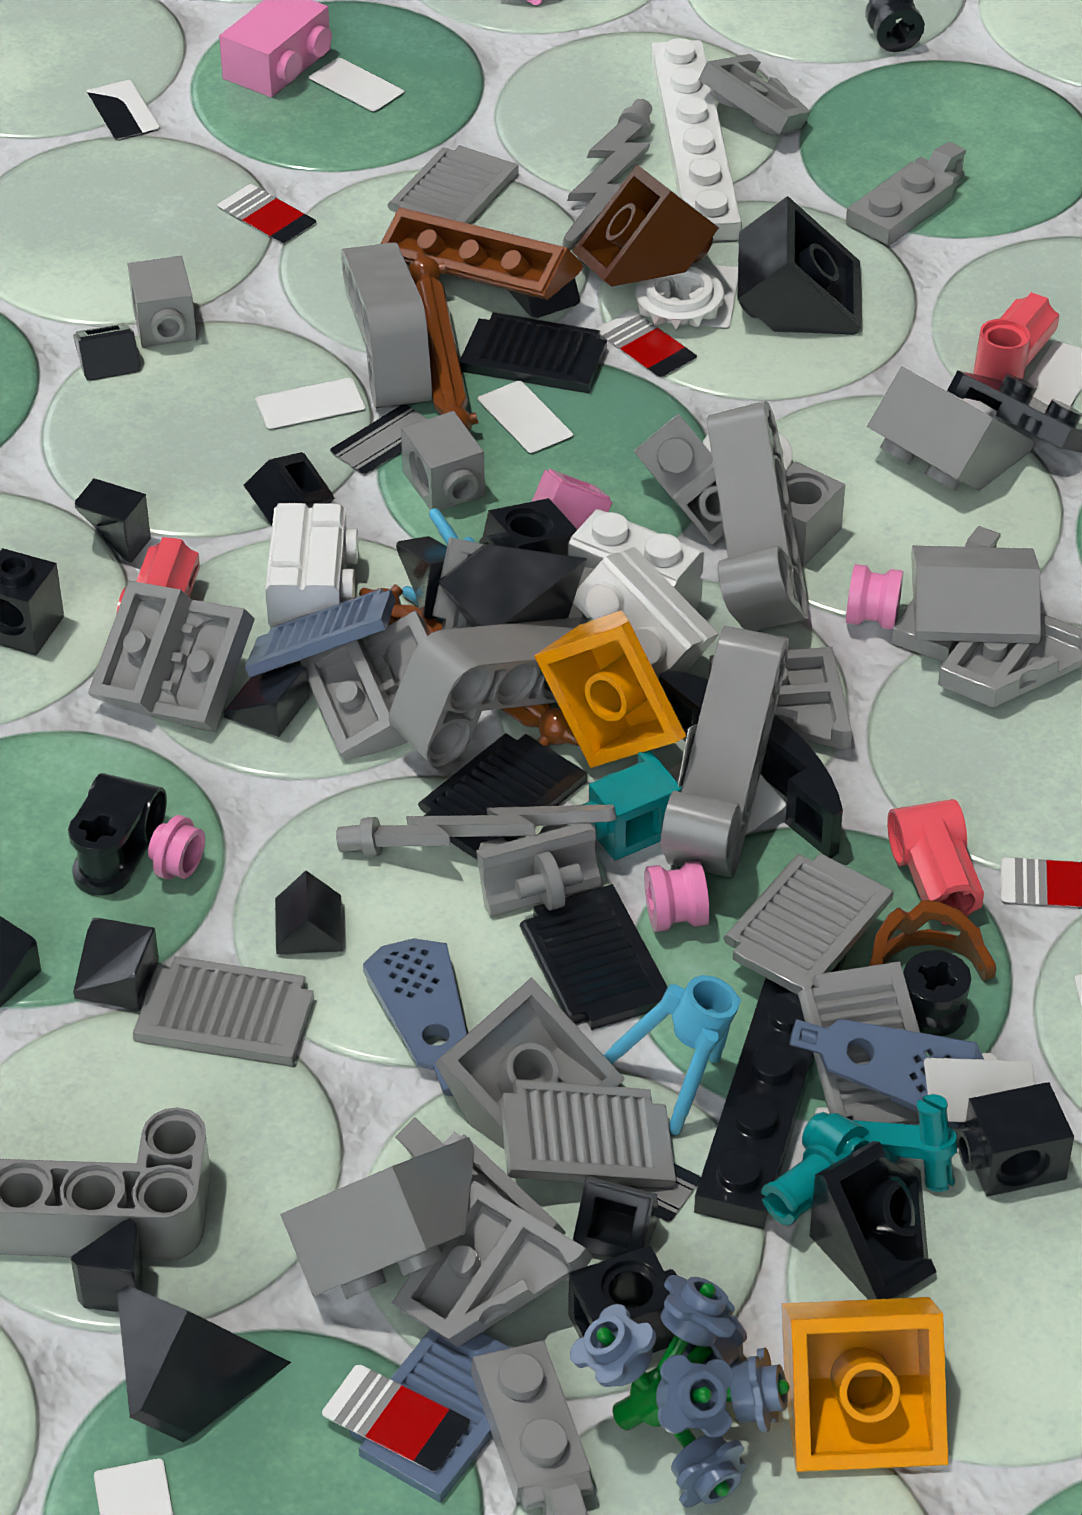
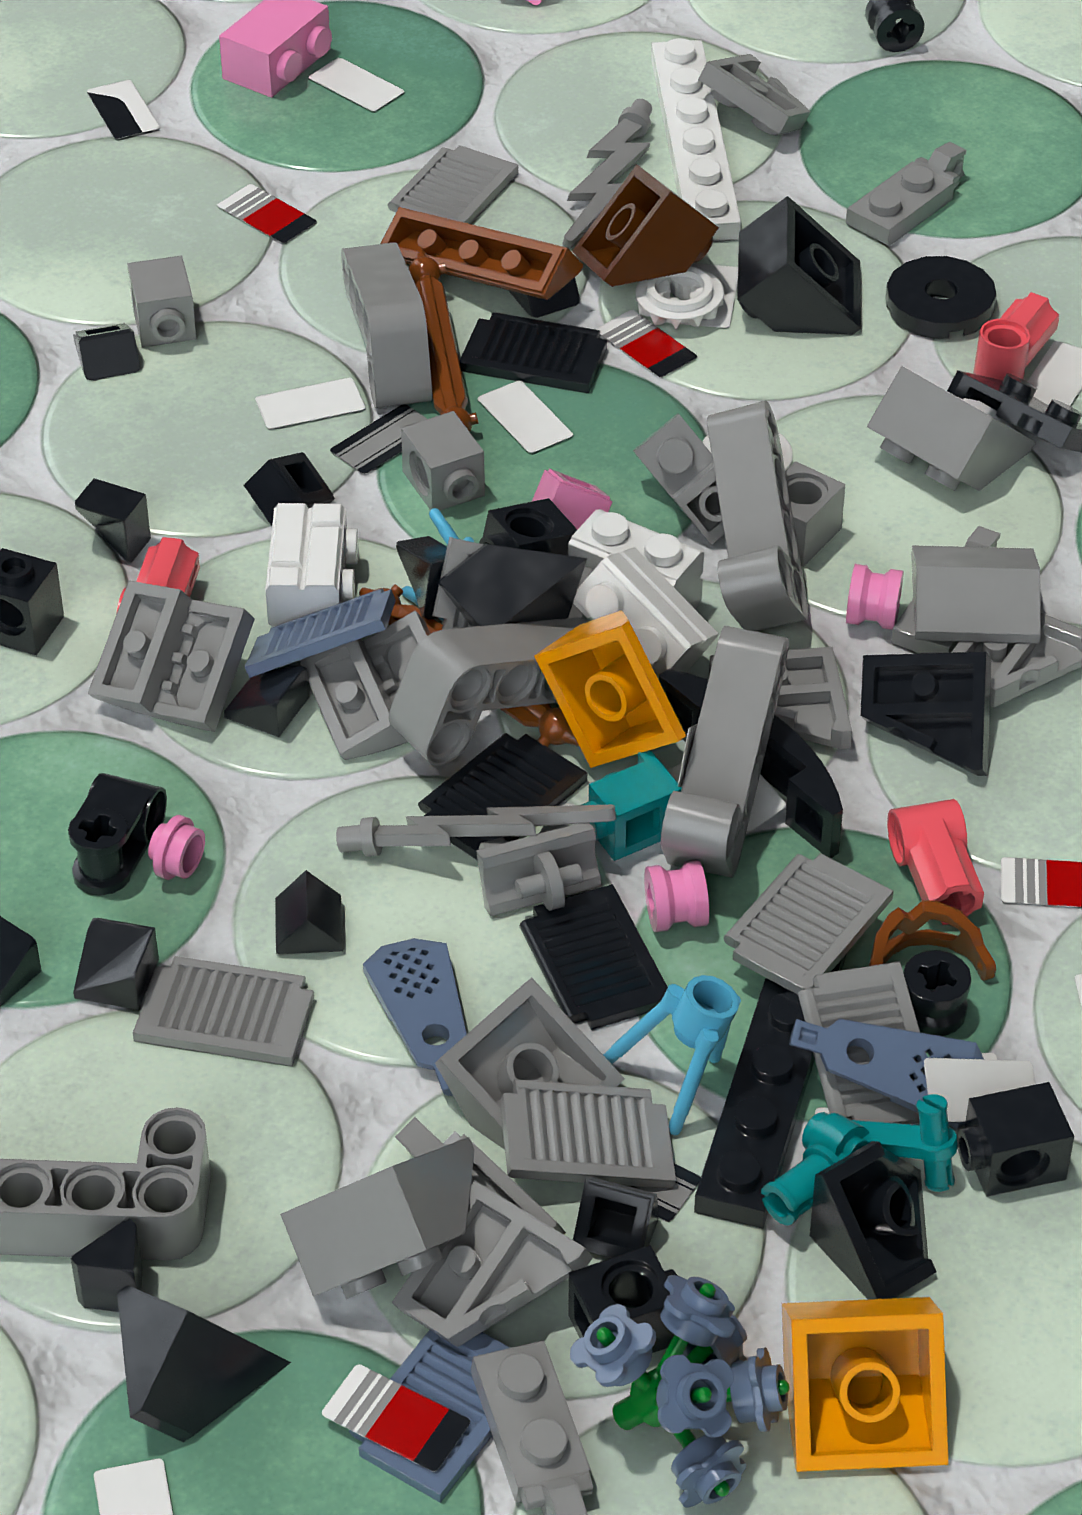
(919, 280): none -> black tile
(932, 703): none -> black wing

